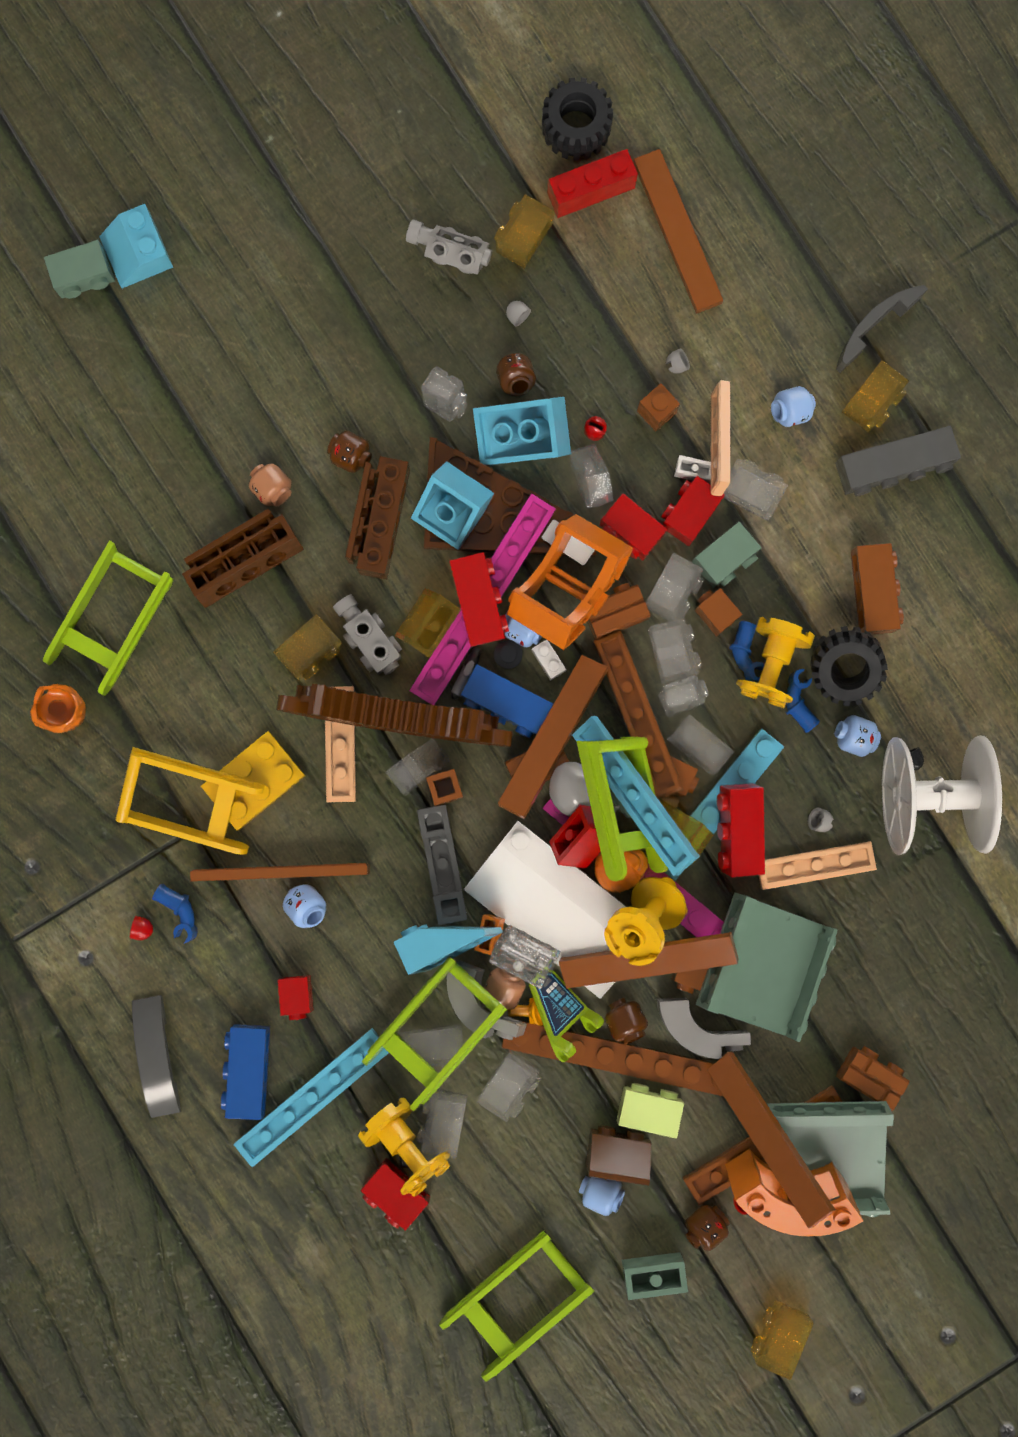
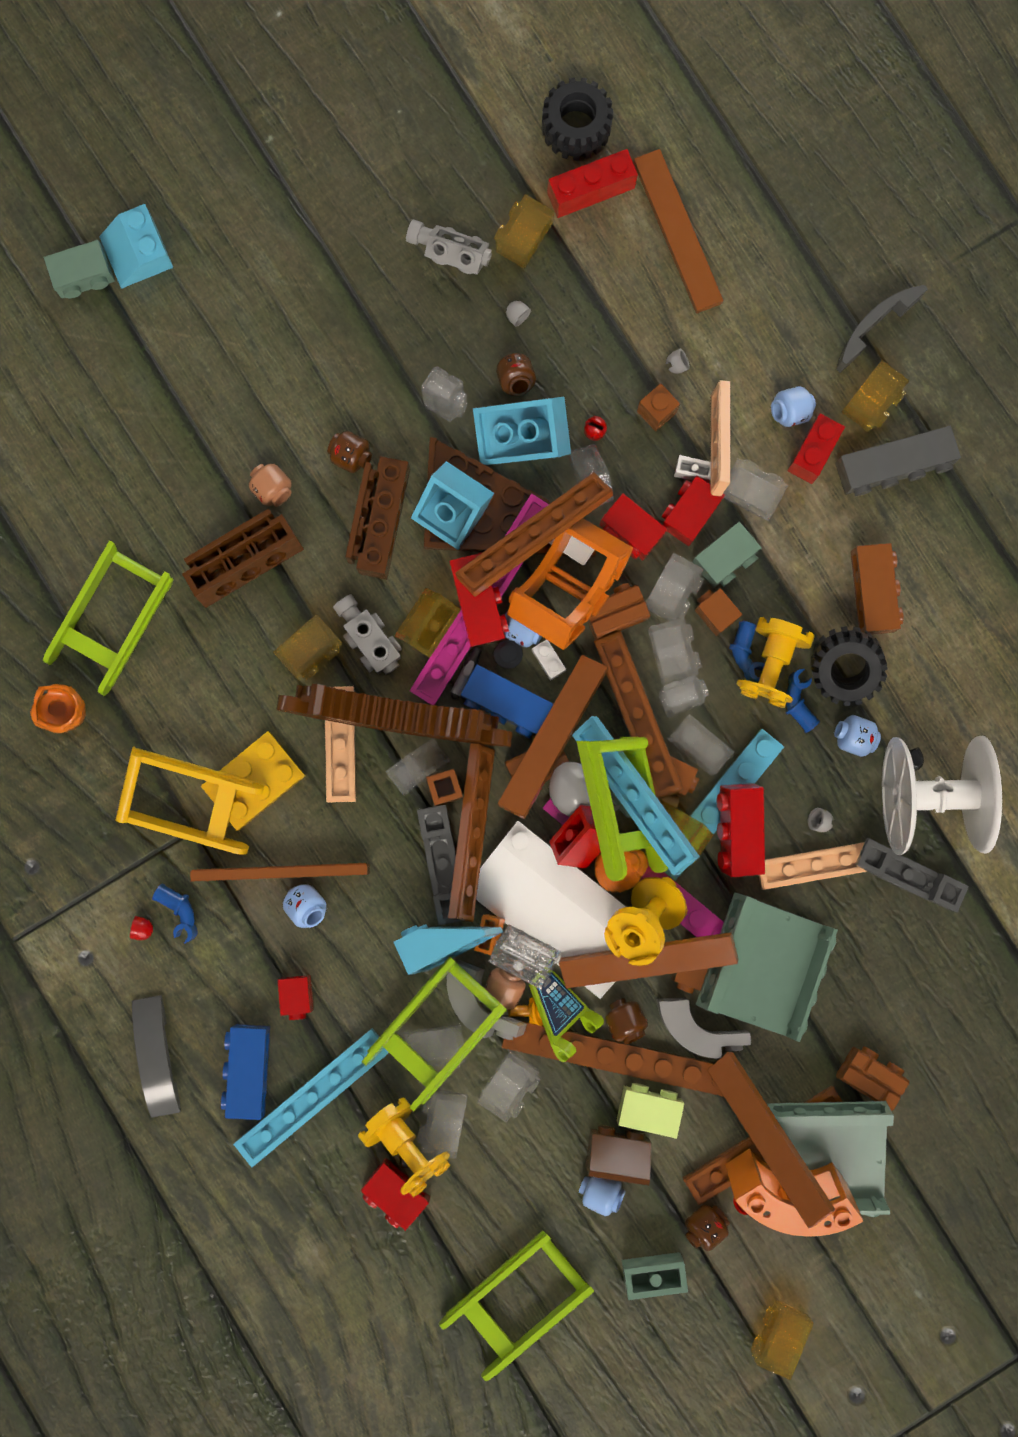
(471, 833): none -> dark orange tile
(534, 534): none -> dark orange tile
(816, 448): none -> red brick
(911, 876): none -> dark grey slope

